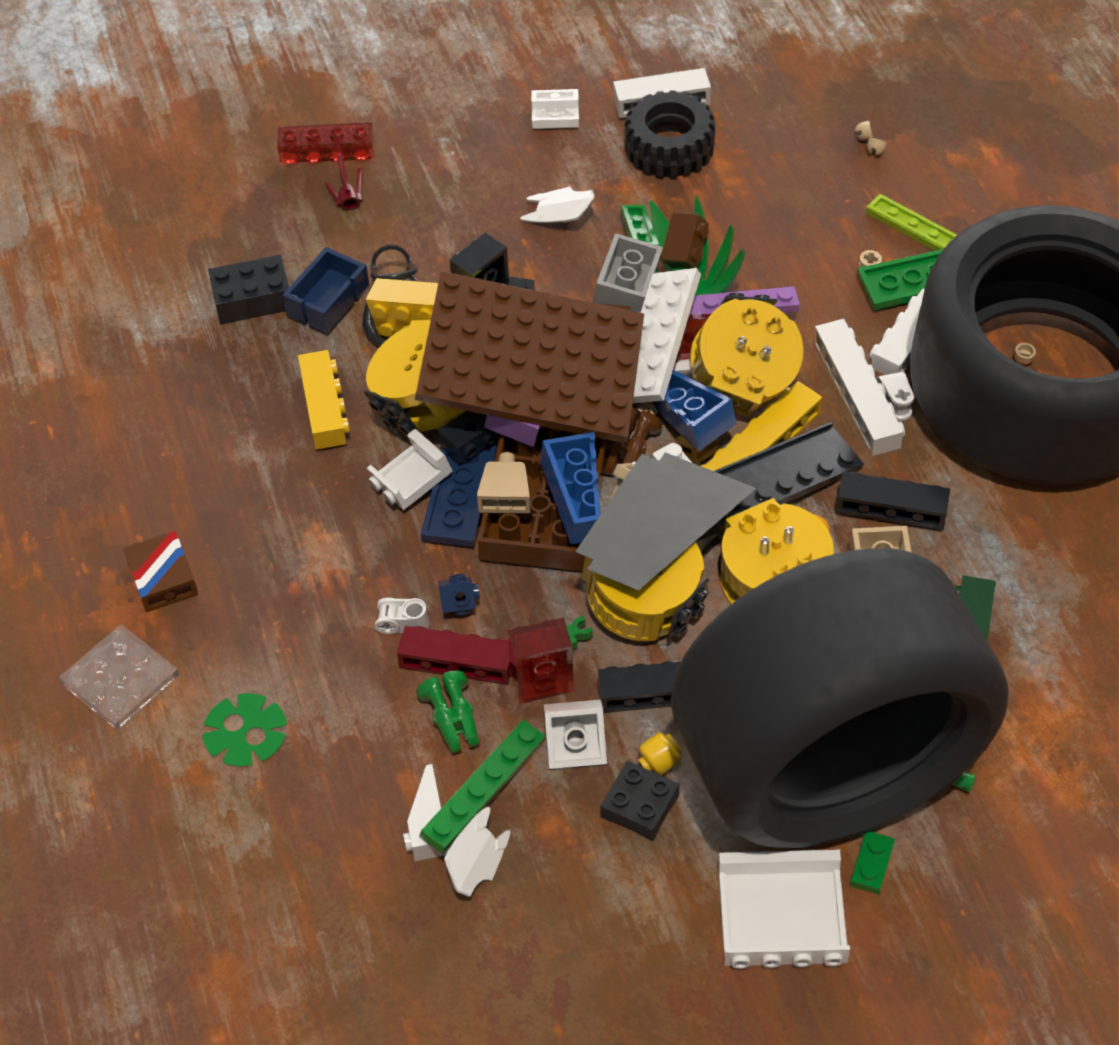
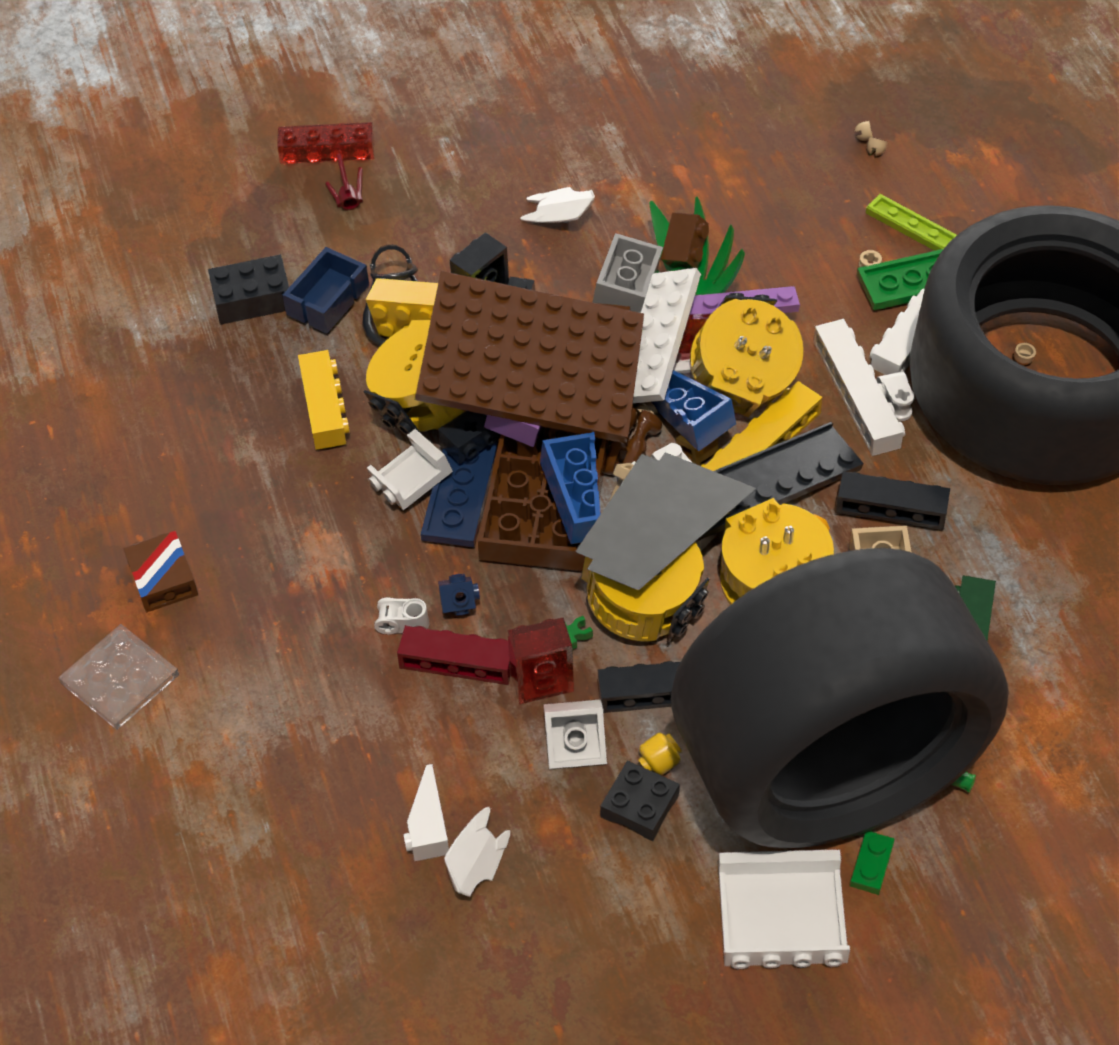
(239, 750): green piece -> none
(455, 719): green piece -> none
(482, 786): green plate -> none
(504, 487): tan torso -> none
(555, 109): white slope -> none
(631, 90): white brick -> none
(638, 223): green plate -> none
(669, 113): black tyre -> none

